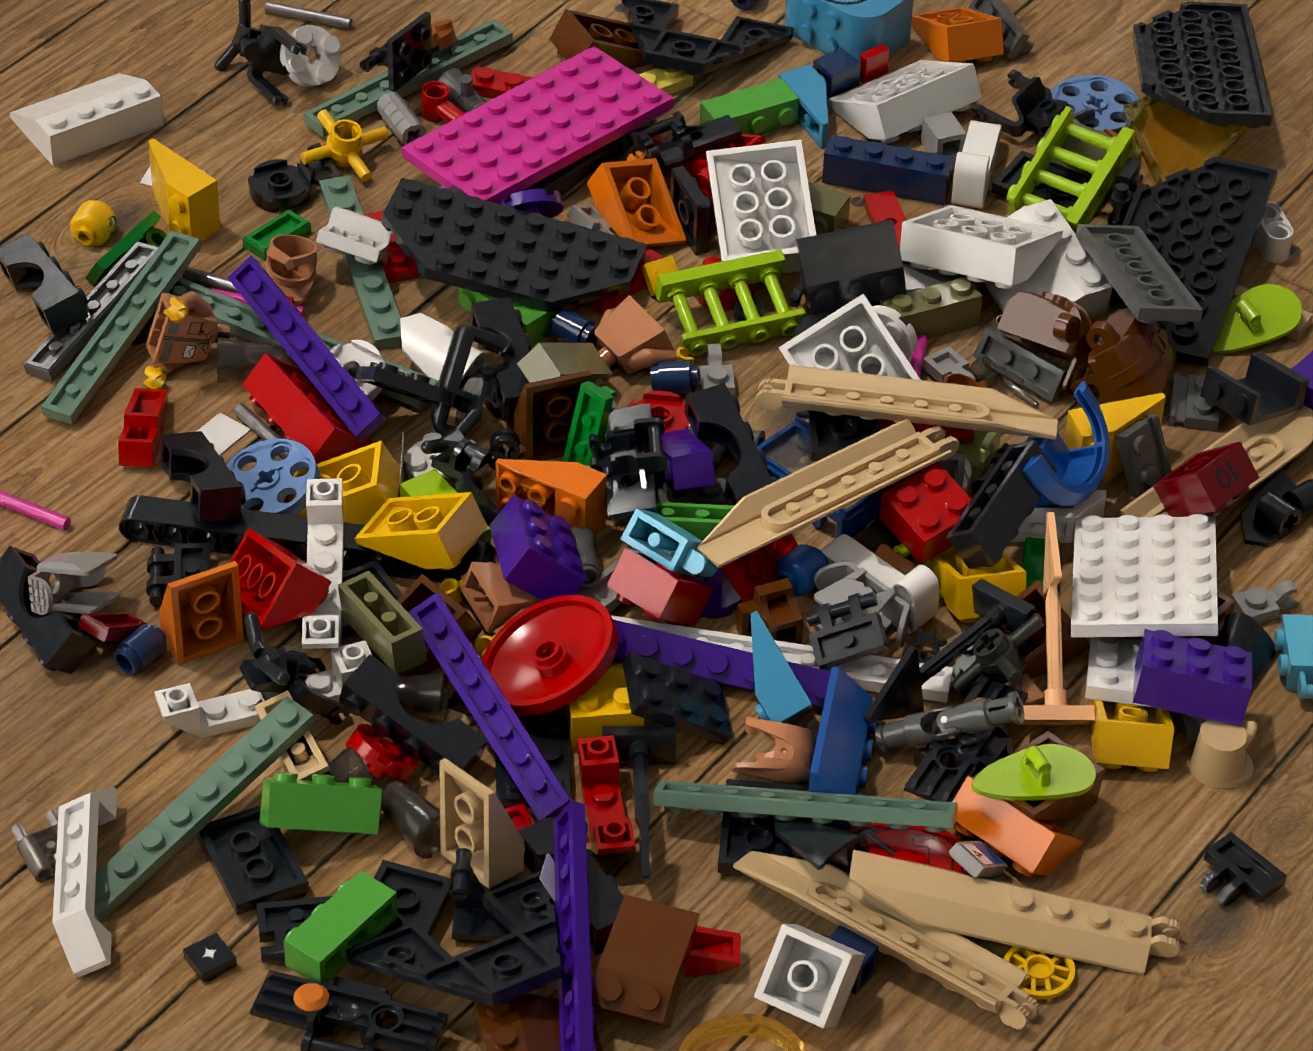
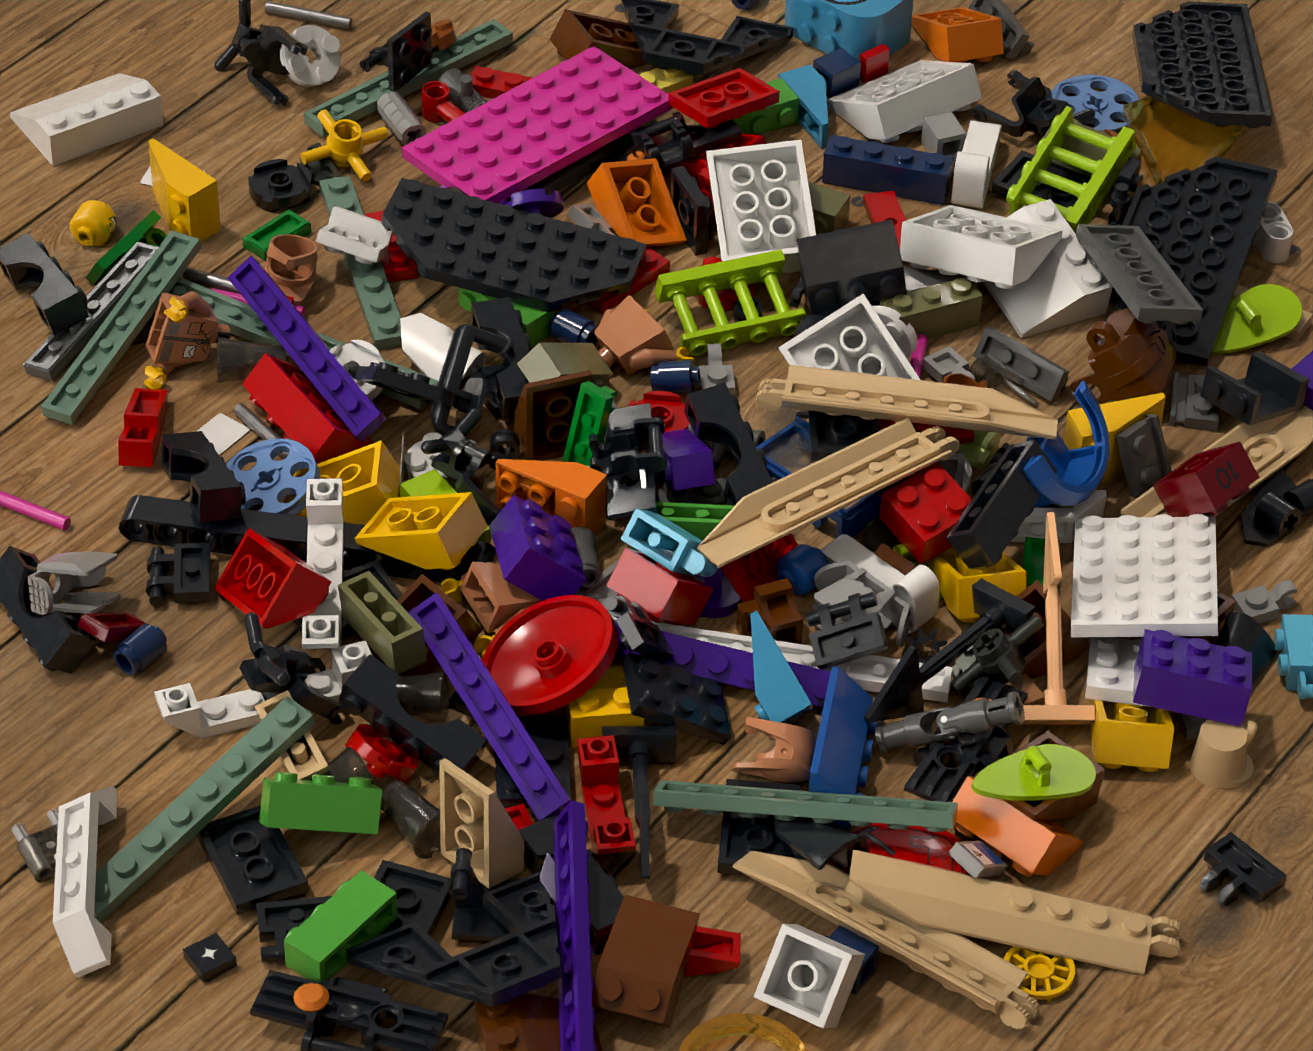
(203, 613): orange slope -> none
(637, 629): none -> black plate
(654, 269): yellow plate -> none
(723, 98): none -> red plate
(1050, 326): piece -> none

